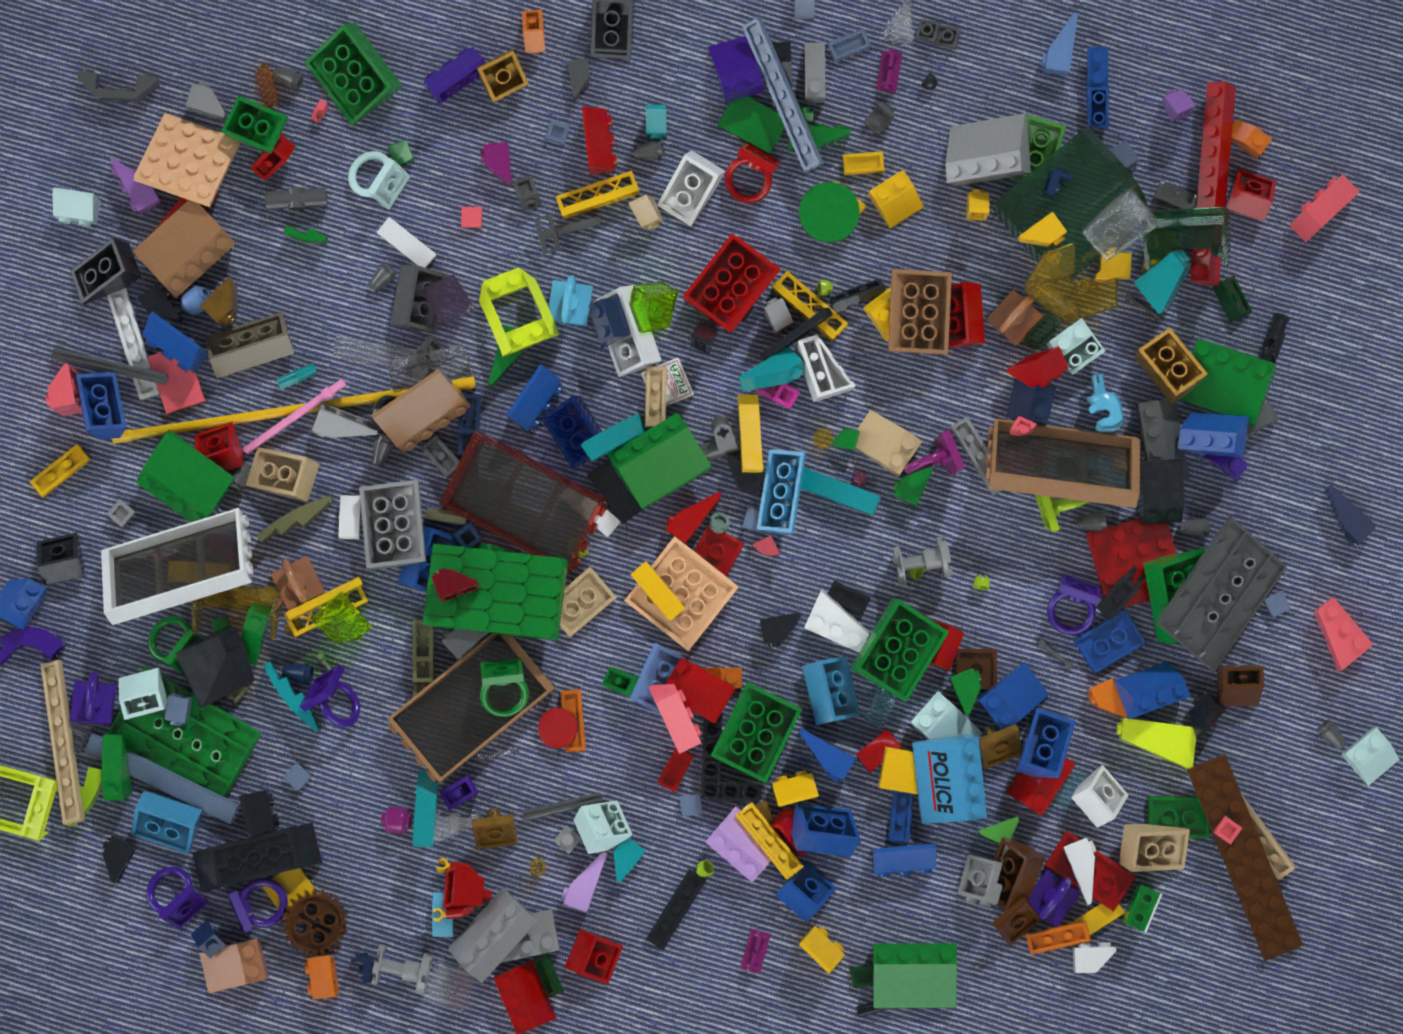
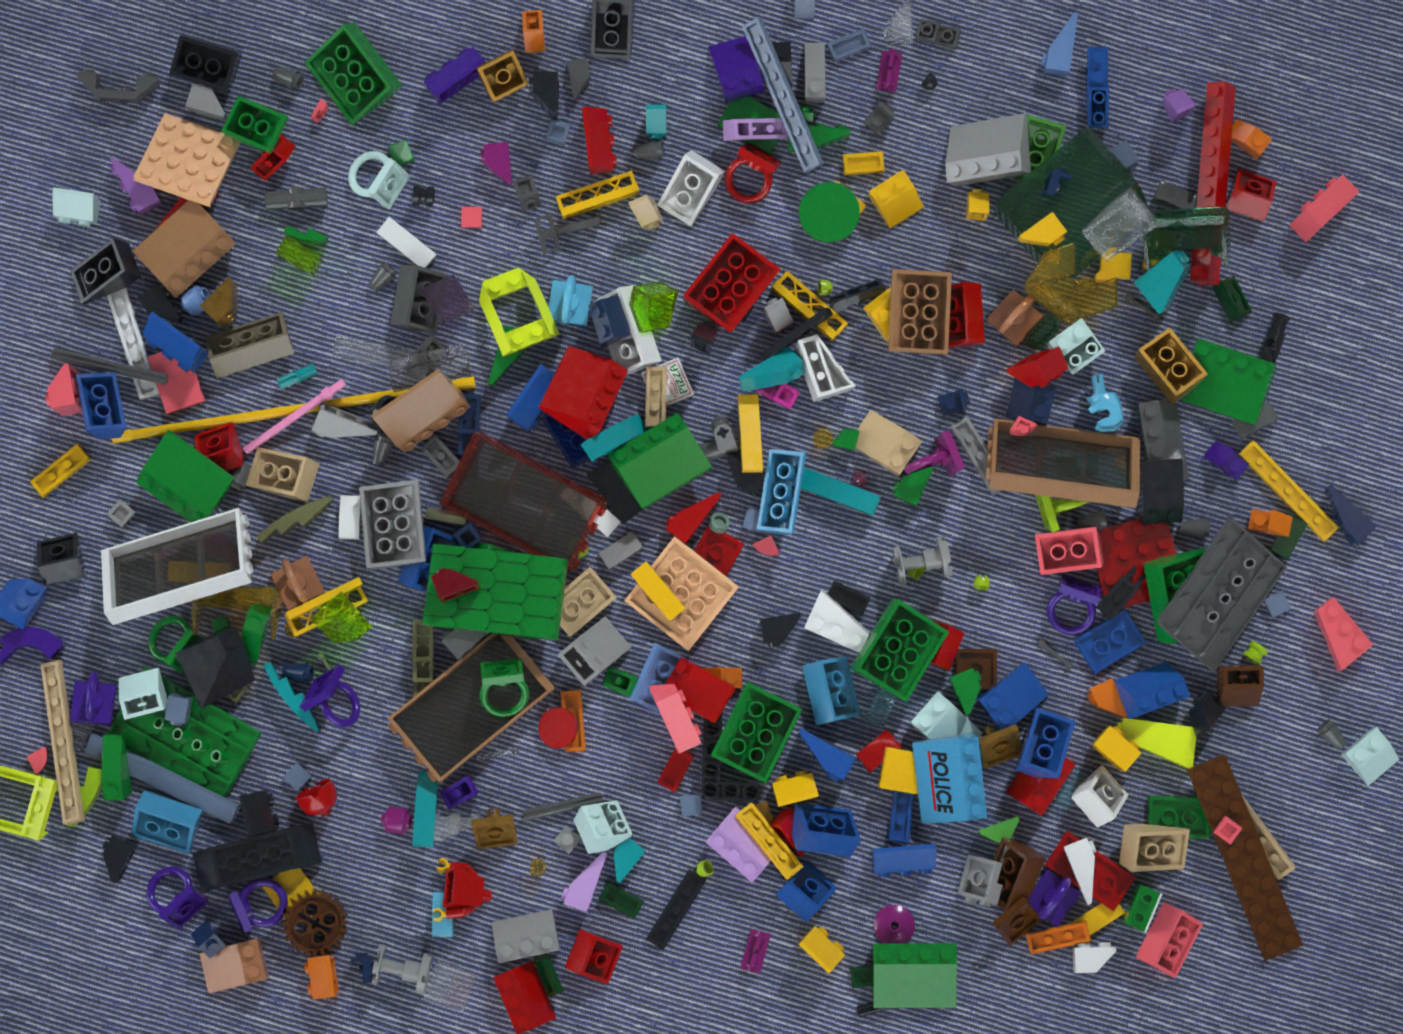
(38, 760): none -> coral tile
(205, 63): none -> black slope
(266, 86): clear orange slope -> none
(299, 256): none -> clear neon green brick
(318, 799): none -> red cylinder
(421, 195): none -> black wheel
(492, 935): light grey slope -> none
(545, 88): none -> black slope
(583, 391): none -> red slope
(594, 651): none -> light grey slope
(620, 550): none -> light grey slope
(621, 900): none -> dark green tile
(754, 129): none -> lavender slope
(891, 914): none -> magenta dish
(953, 402): none -> dark blue bracket
(1069, 550): none -> coral slope
(1116, 748): none -> yellow slope
(1169, 940): none -> coral slope
(1214, 434): blue slope -> none
(1255, 653): none -> lime wheel
(1270, 522): none -> orange slope
(1283, 545): none -> dark green tile
(1288, 491): none -> yellow tile

